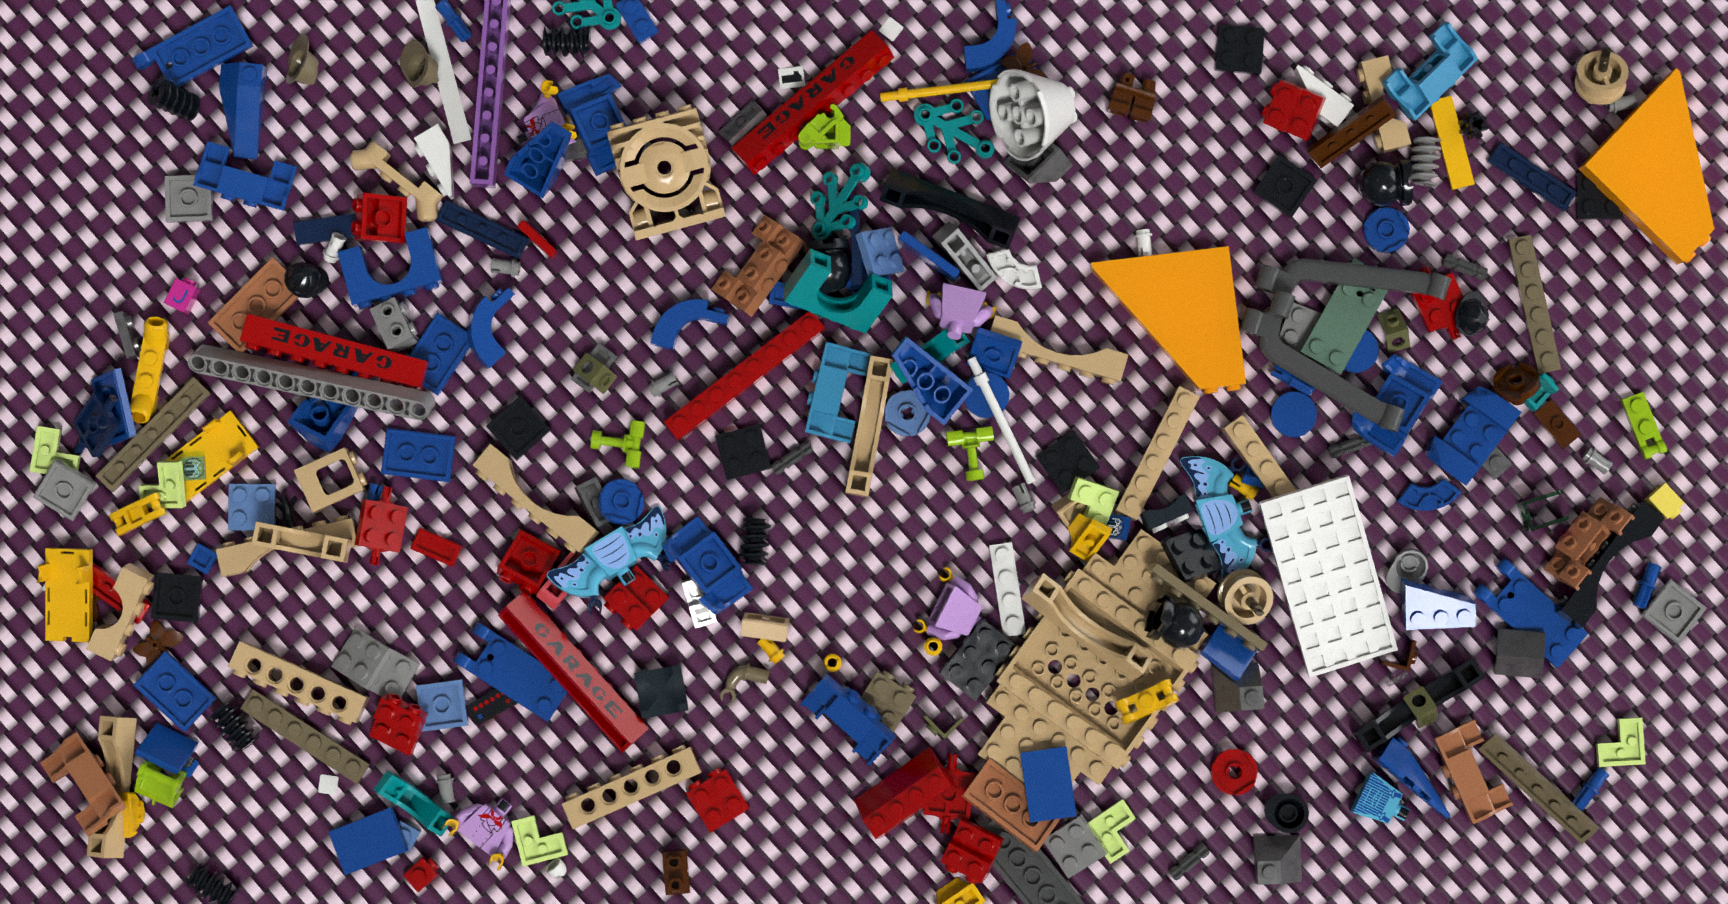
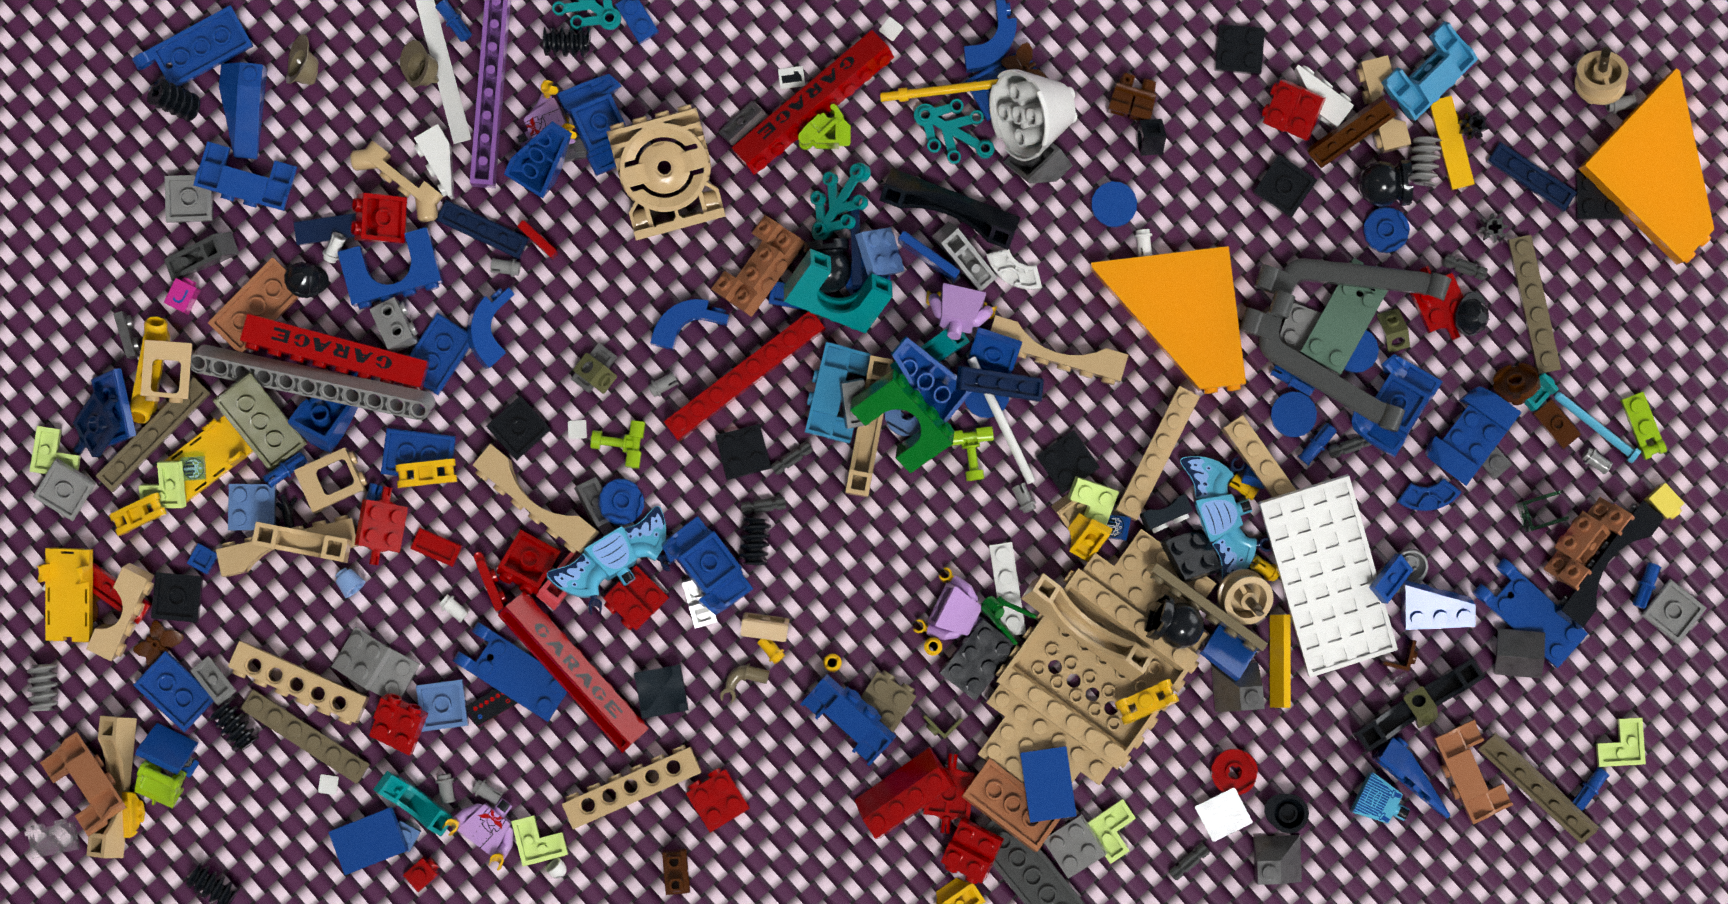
(42, 687): none -> light grey piece
(53, 839): none -> clear bracket
(166, 351): none -> tan window
(201, 255): none -> dark grey slope
(213, 681): none -> light grey hinge
(259, 421): none -> olive plate
(285, 469): none -> blue axle
(349, 582): none -> light blue hat
(426, 473): none -> yellow plate
(453, 608): none -> white pin
(487, 792): none -> light grey pin
(490, 578): none -> red hinge
(577, 429): none -> white sticker
(763, 505): none -> dark grey axle
(849, 390): none -> flat silver plate
(894, 393): none -> green arch
(994, 610): none -> green plant
(999, 384): none -> dark blue tile
(1114, 204): none -> blue tile
(1151, 137): none -> black brick
(1223, 814): none -> sticker
(1264, 568): none -> yellow pin
(1280, 661): none -> yellow tile
(1317, 443): none -> blue axle
(1391, 578): none -> blue plate
(1496, 223): none -> dark grey gear
(1598, 427): none -> medium azure bar

